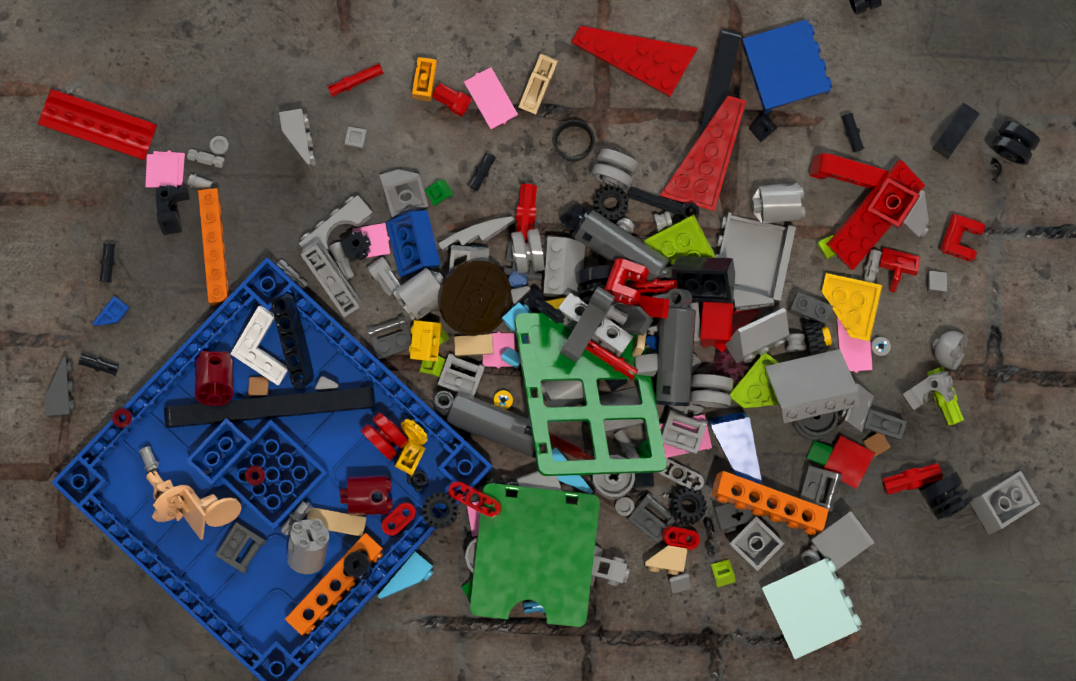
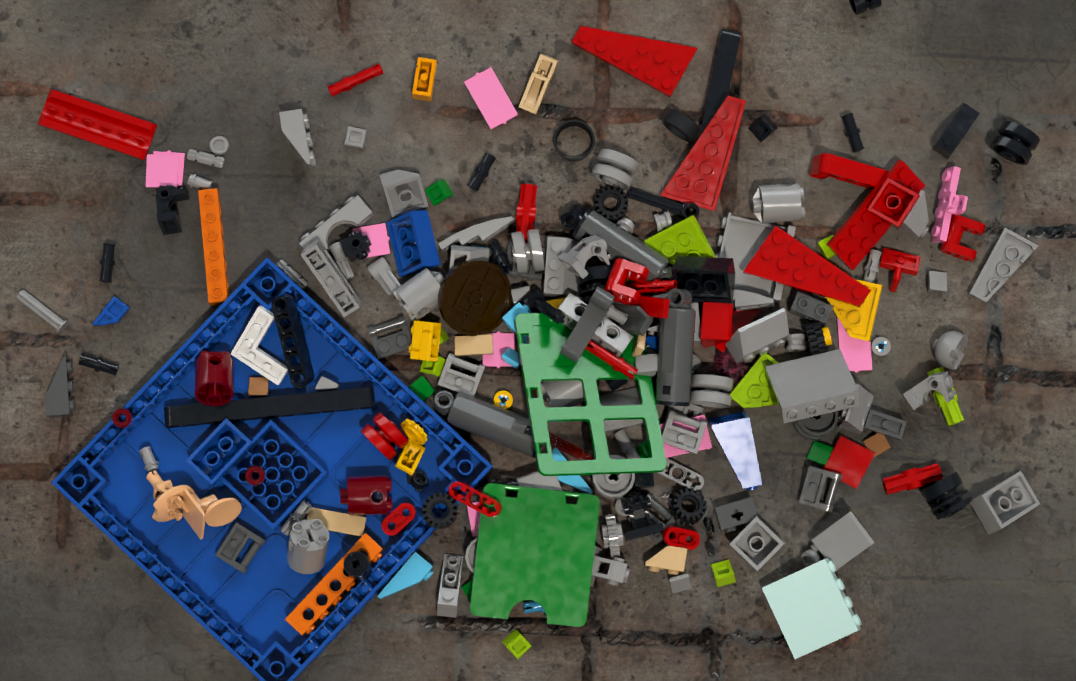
(42, 311): none -> light grey axle
(422, 388): none -> green slope
(450, 586): none -> light grey slope
(457, 102): red piece -> none
(500, 257): none -> black pin
(516, 280): medium blue tile -> none
(516, 644): none -> lime slope
(585, 249): none -> light grey tile
(612, 535): none -> light grey gear
(634, 502): none -> black tile
(681, 126): none -> black tyre
(786, 65): blue panel -> none
(797, 266): none -> red wing
(815, 514): orange brick -> none
(948, 204): none -> bright pink plate
(1002, 262): none -> light grey wing

